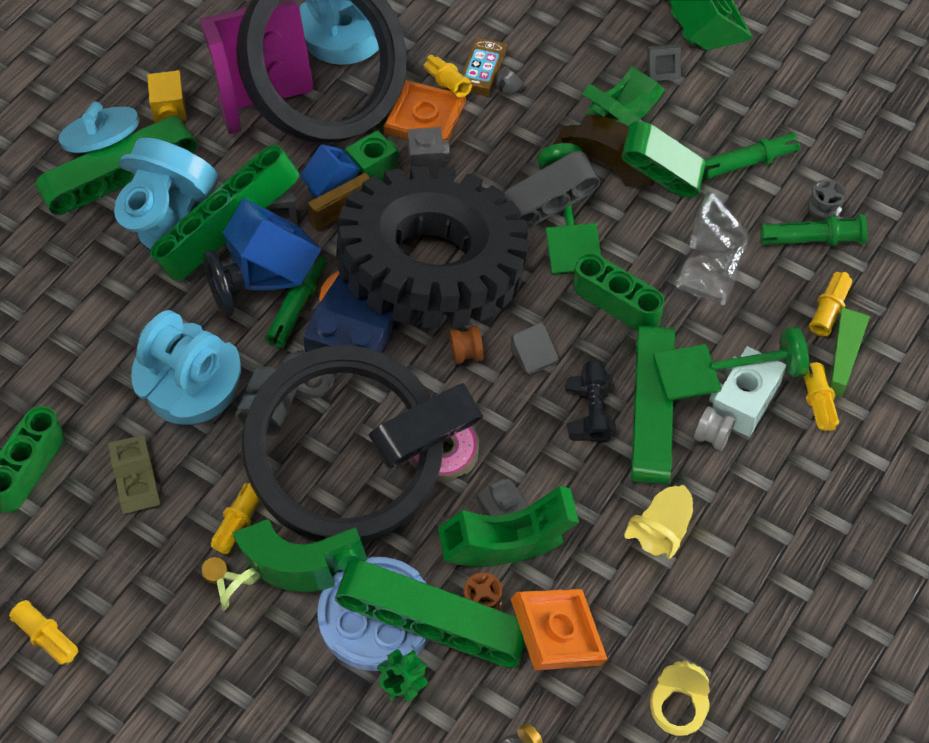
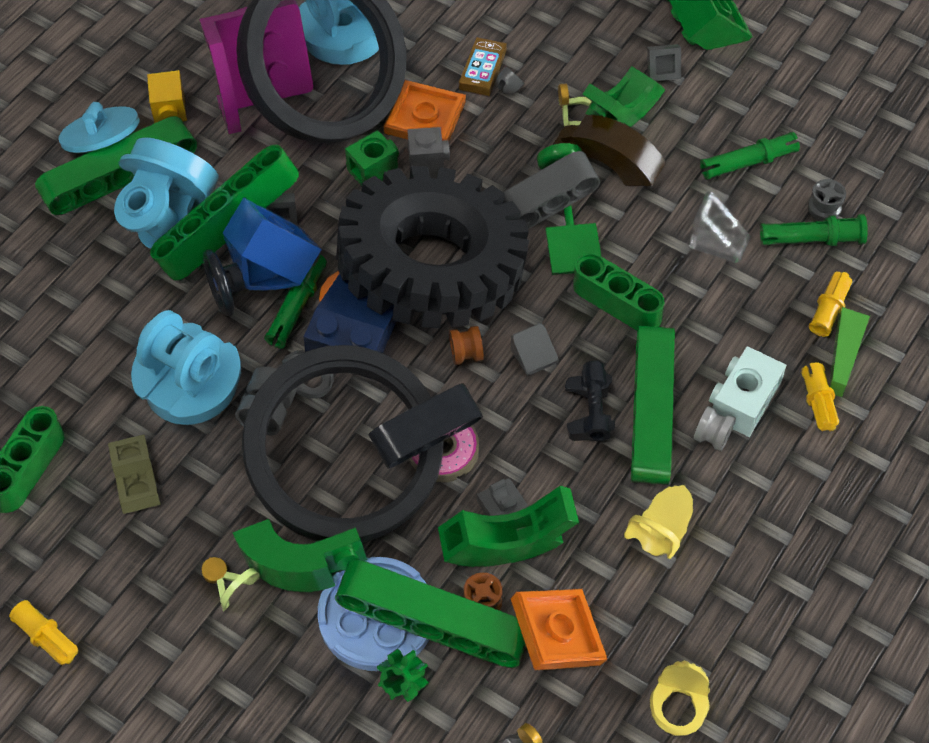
(235, 518): yellow axle -> none
(327, 207): pearl gold tile -> none
(328, 170): blue brick -> none
(447, 76): yellow axle -> none
(564, 101): none -> yellowish green piece
(663, 159): green beam -> none
(692, 373): green piece -> none
(711, 274): clear slope -> none

